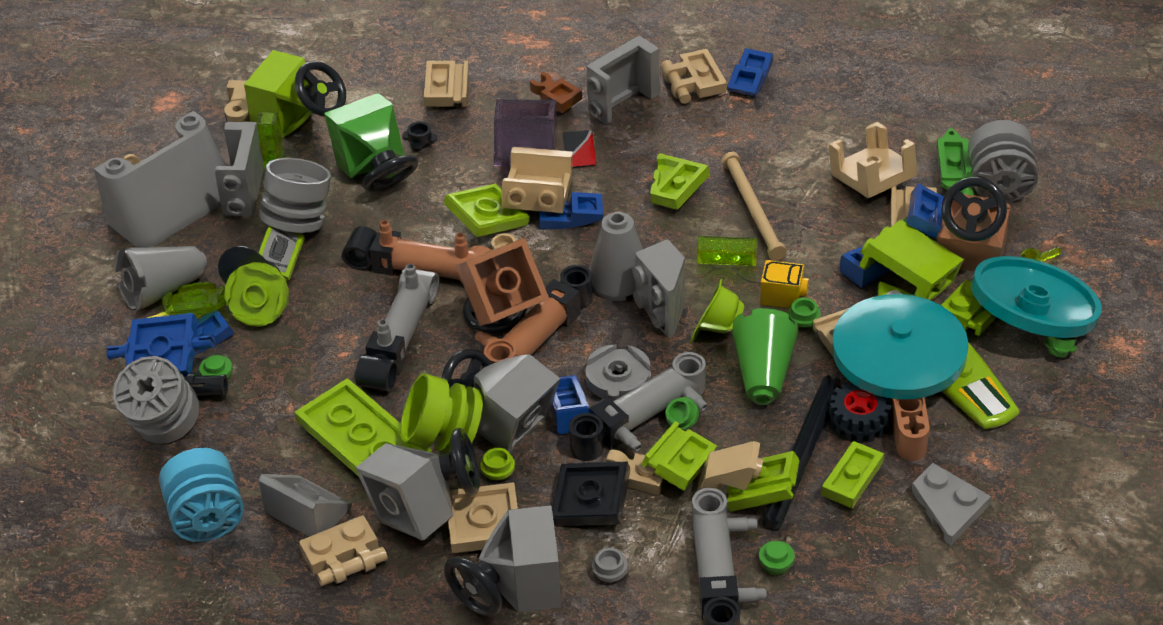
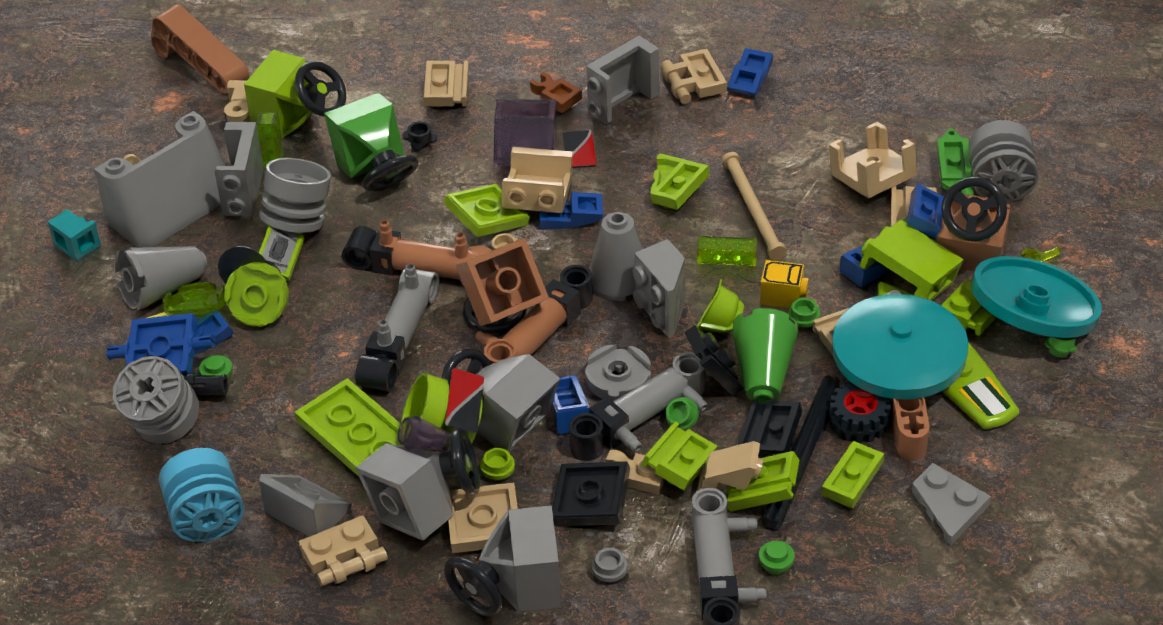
(74, 234): none -> teal brick
(181, 33): none -> nougat beam
(423, 436): none -> cone
(464, 400): none -> sticker
(715, 361): none -> black plate
(771, 426): none -> black plate

